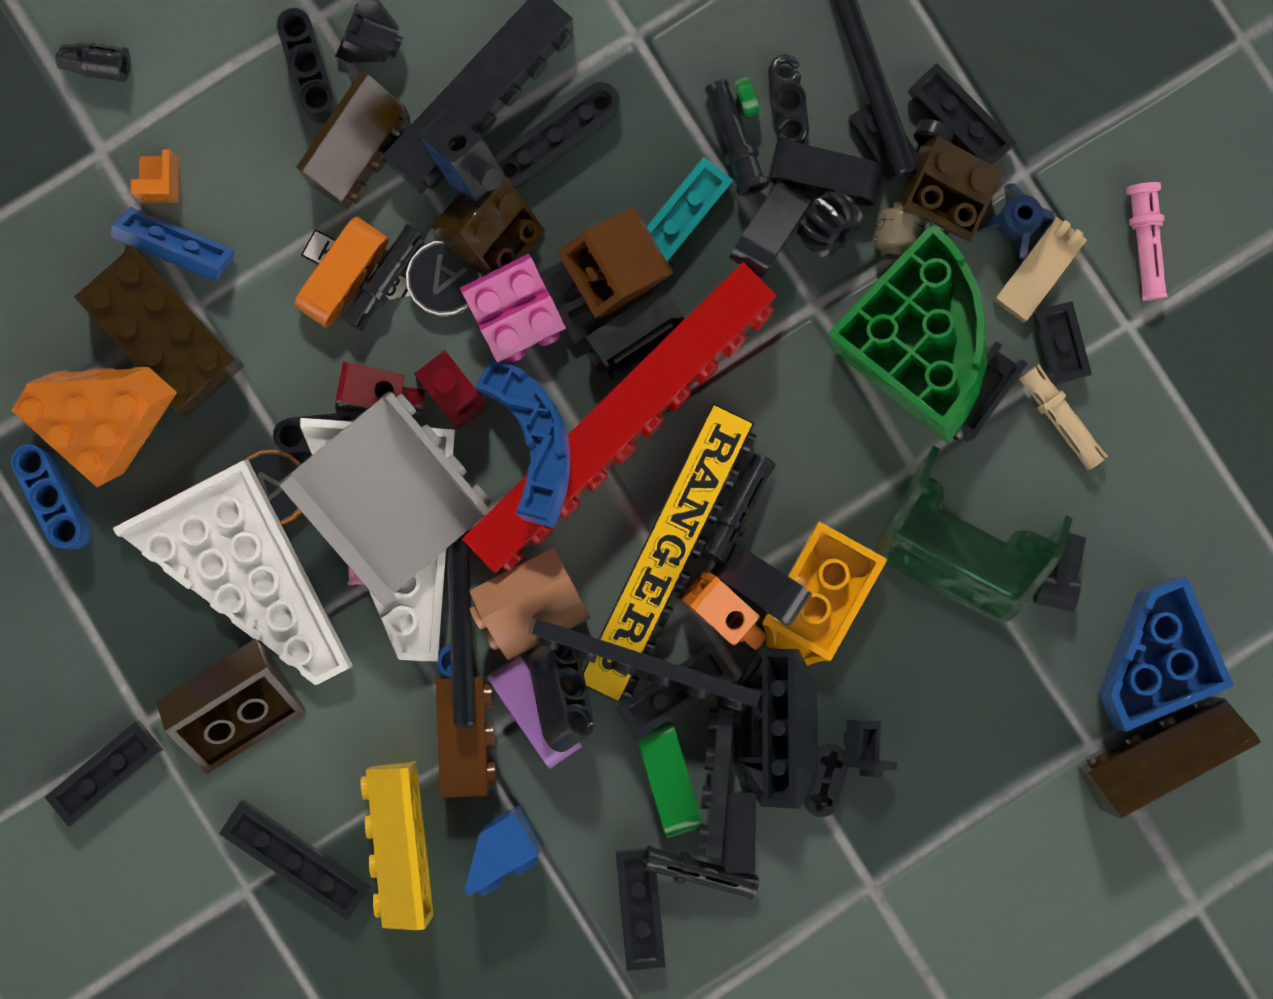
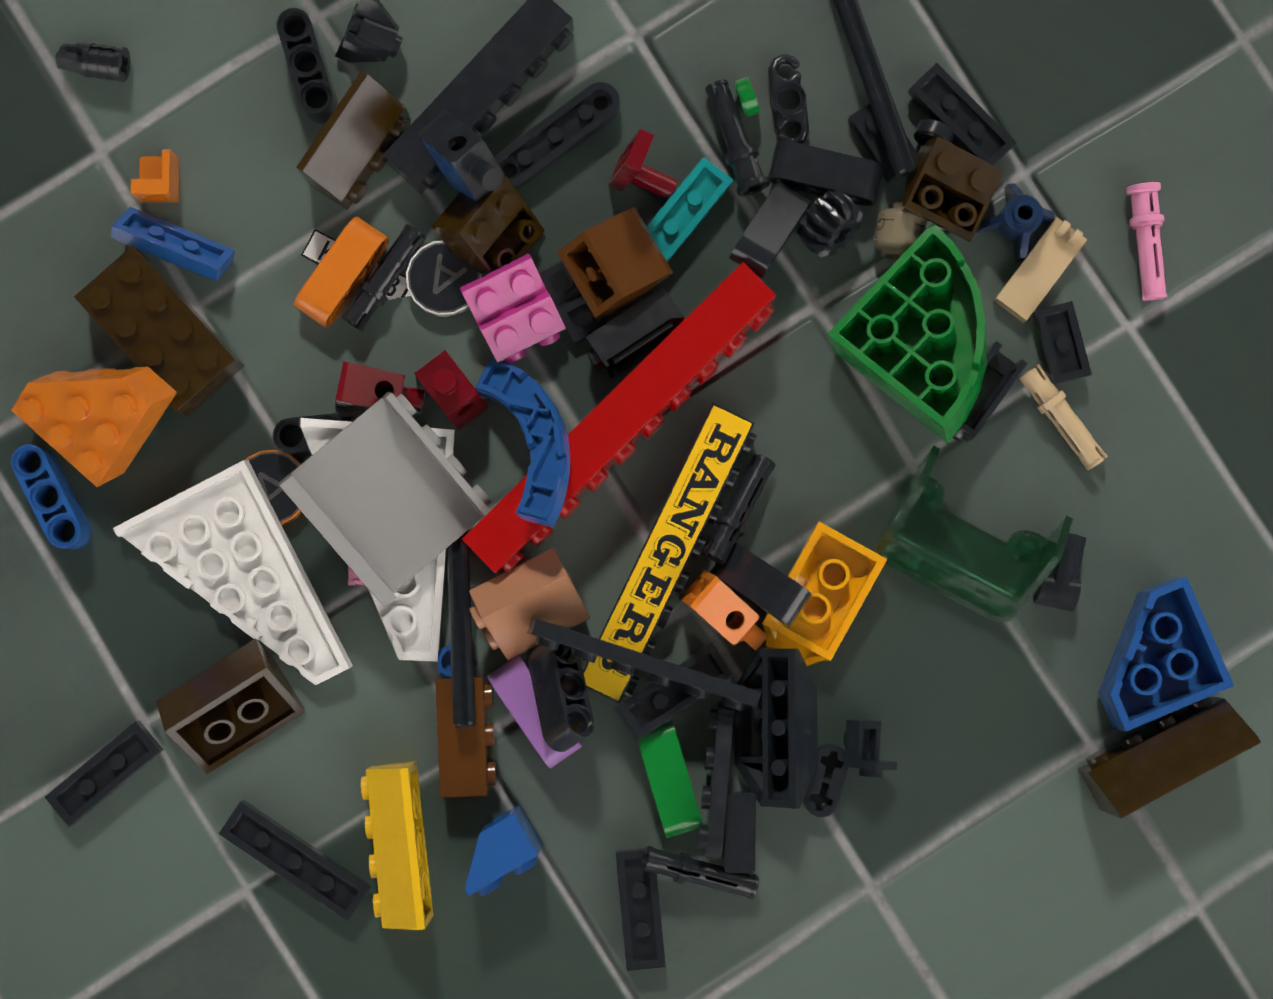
(633, 171): none -> dark red piece

